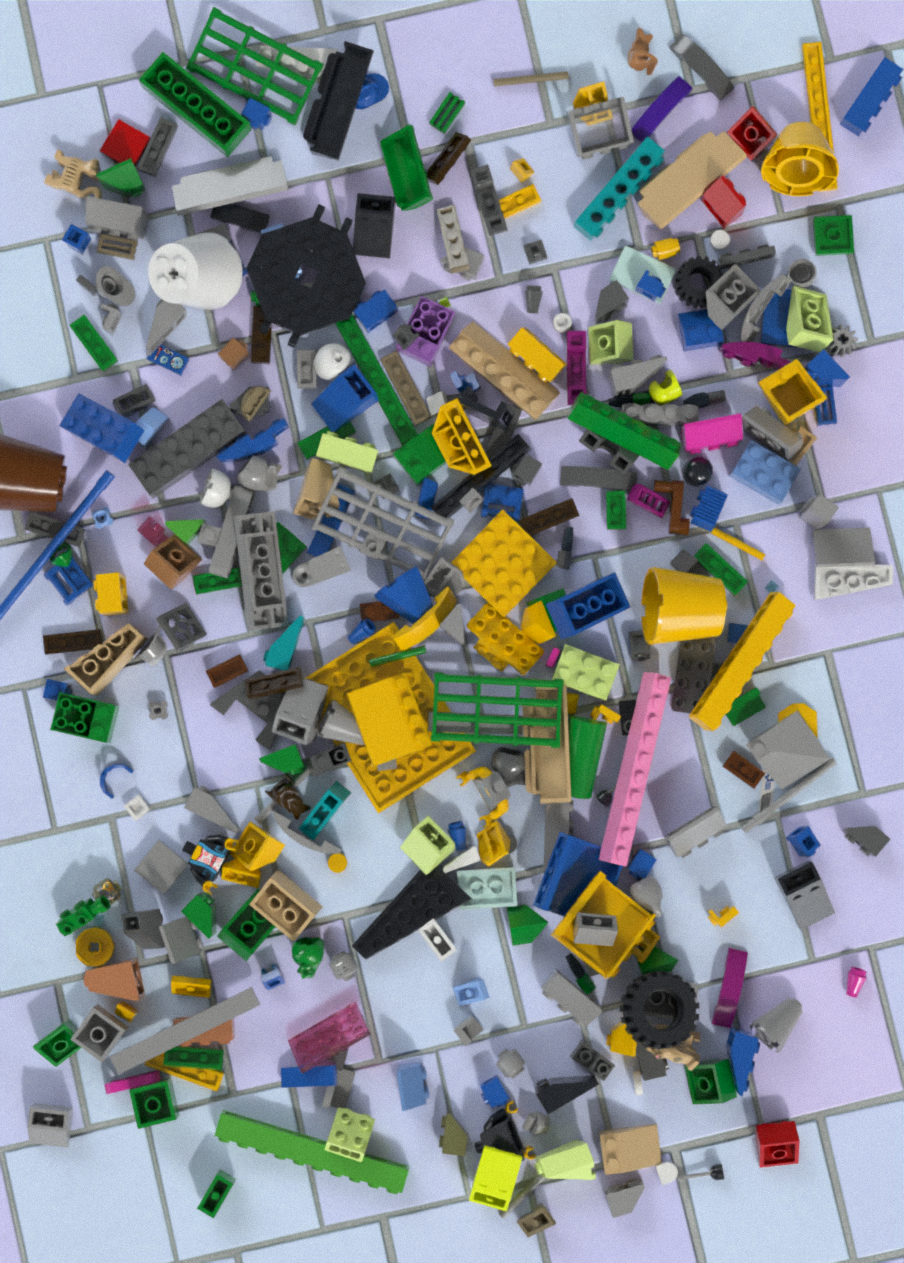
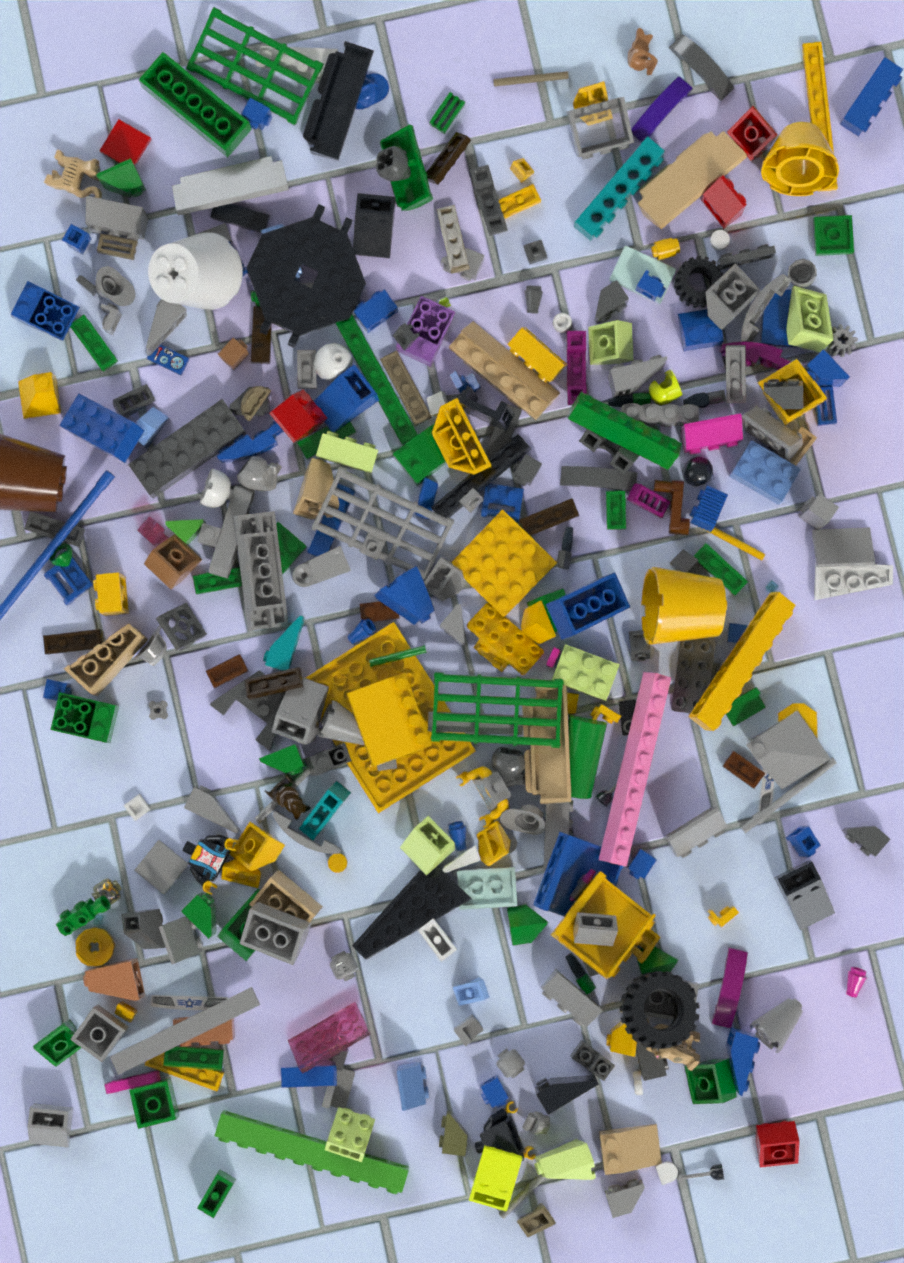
(39, 395): none -> yellow slope
(44, 311): none -> blue slope
(97, 517): light blue plate -> none
(104, 774): blue helmet -> none
(157, 147): dark grey plate -> none
(185, 1002): none -> white sticker
(191, 986): yellow plate -> none
(272, 979): tile -> none
(275, 933): none -> light grey slope
(298, 416): none -> red slope
(308, 955): green piece -> none
(388, 483): dark grey tile -> none
(393, 164): none -> dark grey piece
(428, 623): yellow slope -> none
(525, 819): none -> light grey piece
(583, 881): none -> piece
(648, 895): light grey piece -> none
(735, 373): none -> light grey plate
(786, 394): none -> dark grey slope

